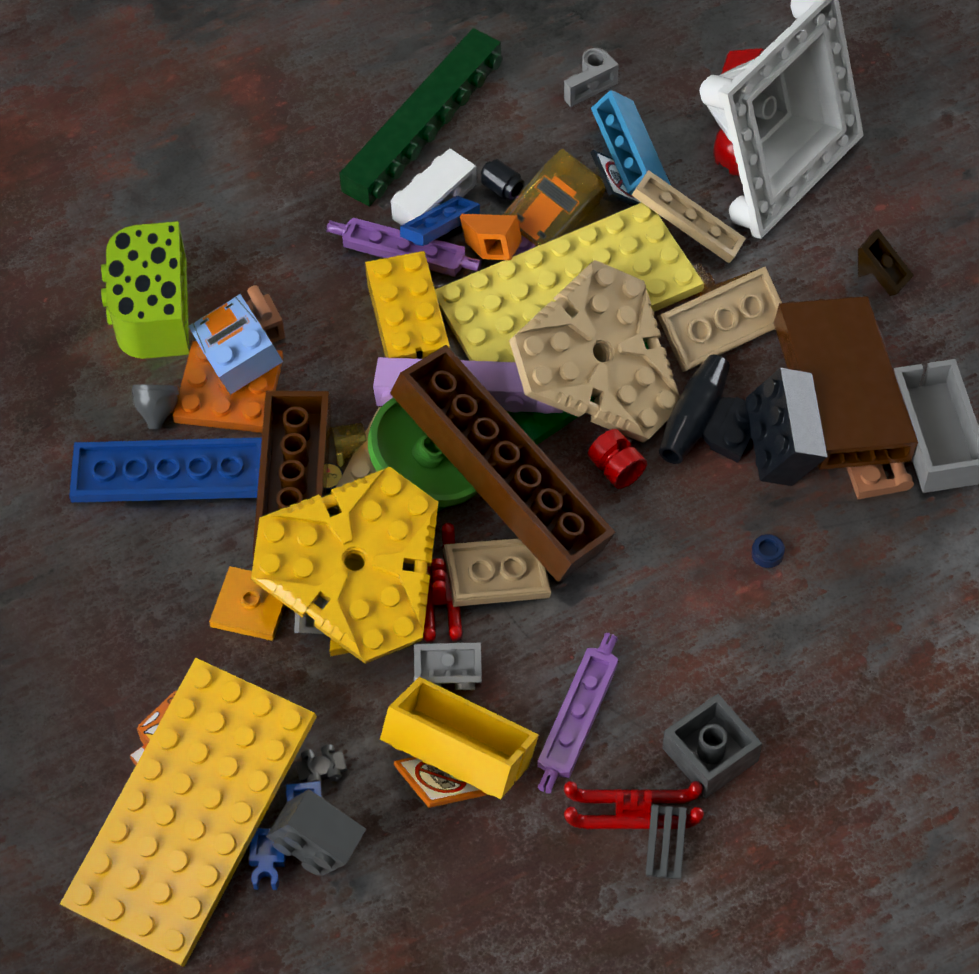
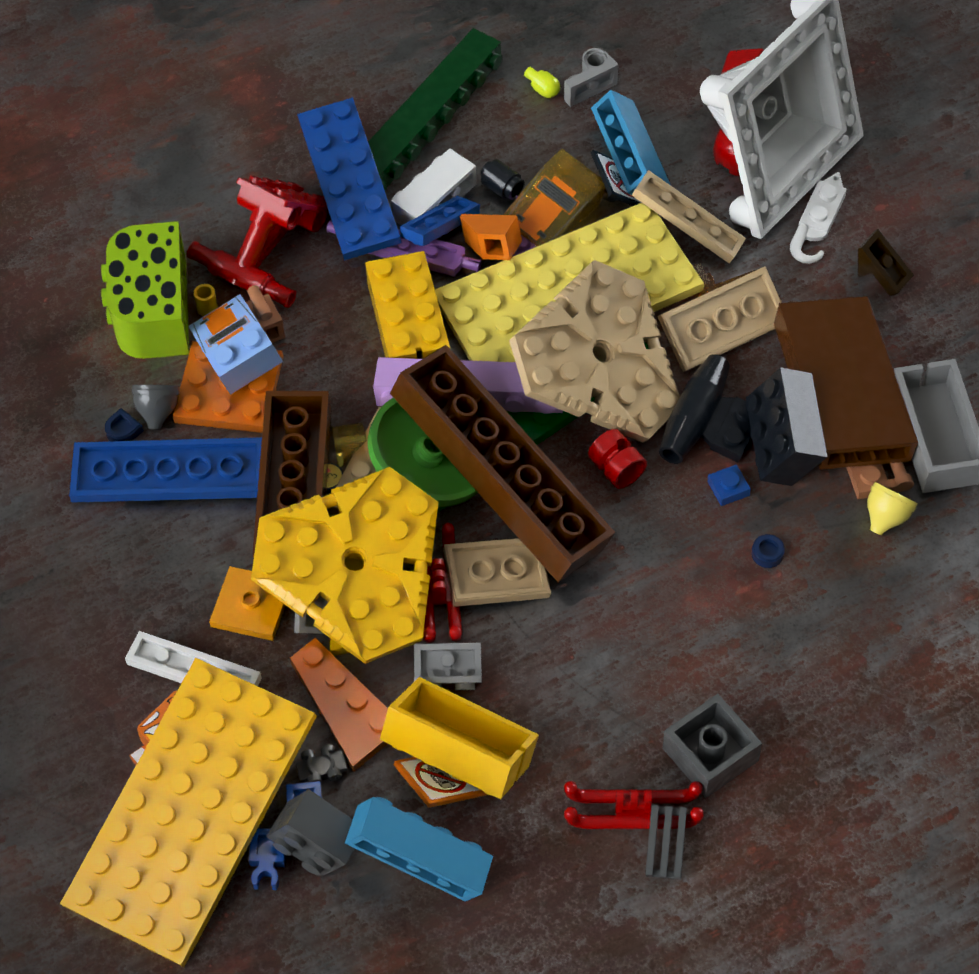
(122, 427): none -> dark blue tile
(174, 660): none -> white plate
(205, 299): none -> yellow hinge
(275, 210): none -> red plate
(343, 702): none -> orange wing
(349, 179): none -> blue plate
(419, 848): none -> dark azure brick
(543, 82): none -> neon yellow cylinder
(577, 713): medium lavender plate -> none
(728, 485): none -> blue plate
(818, 216): none -> white plate
(888, 508): none -> light yellow helmet

